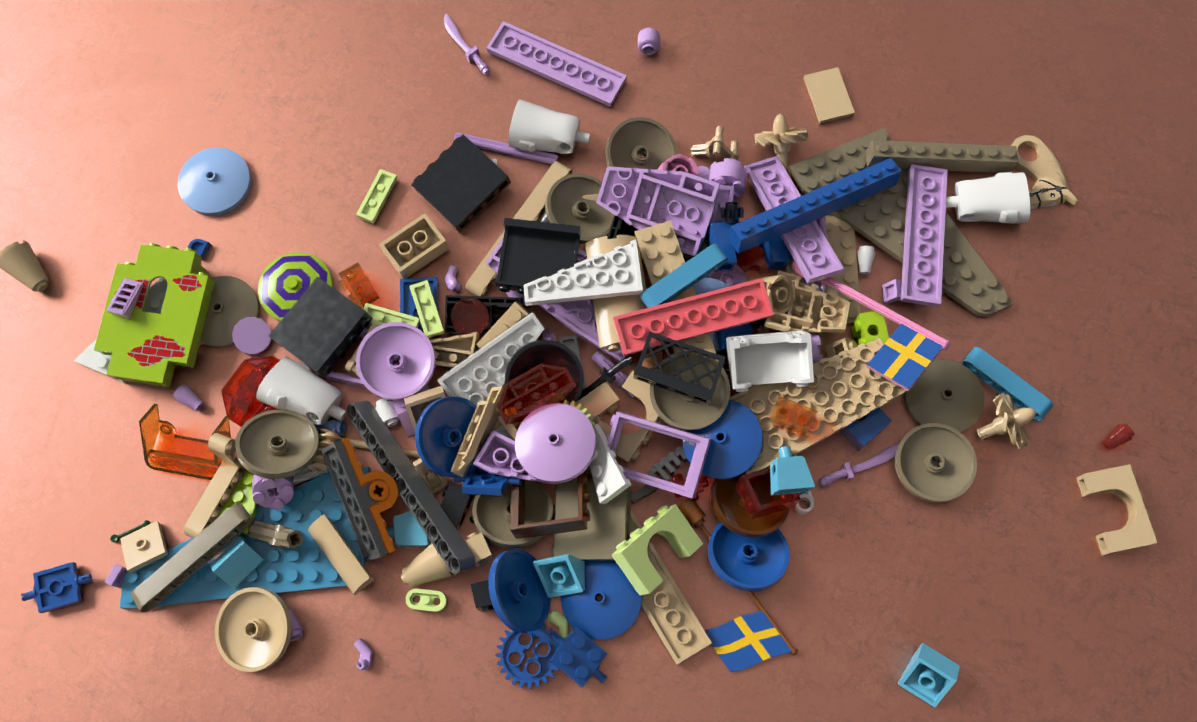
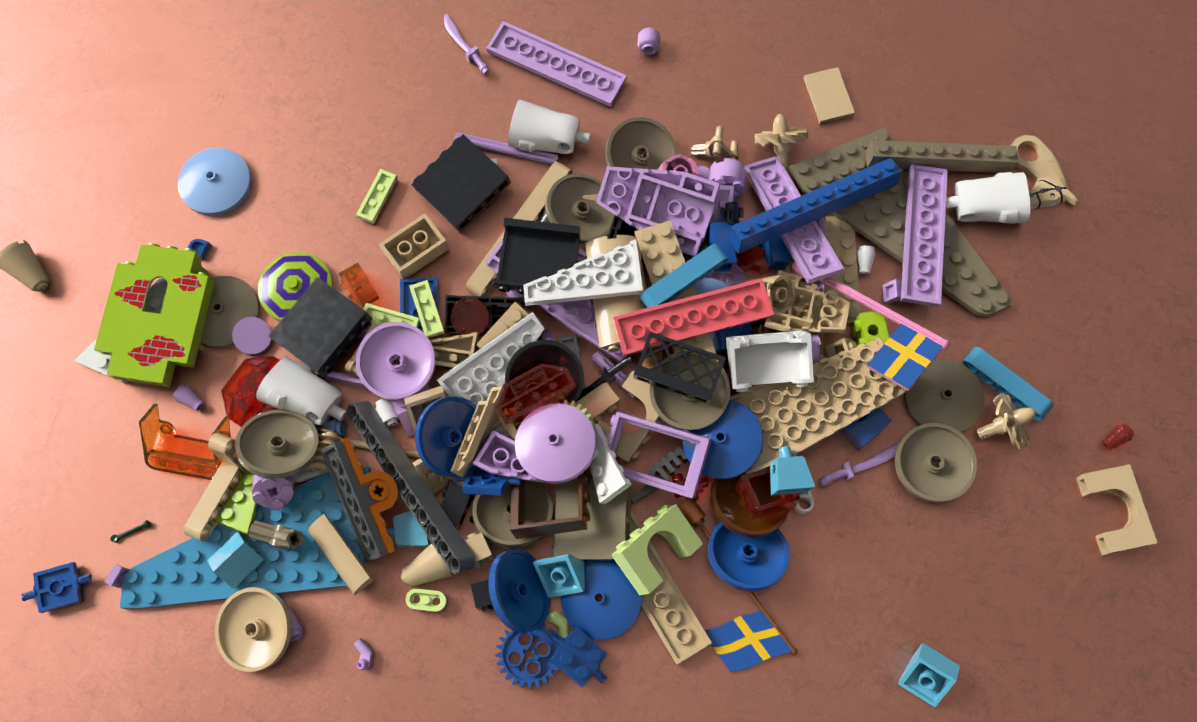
(129, 306): lavender slope -> none
(143, 546): plate -> none
(191, 558): beam -> none
(450, 279): lavender arm -> none
(793, 417): clear orange brick -> none

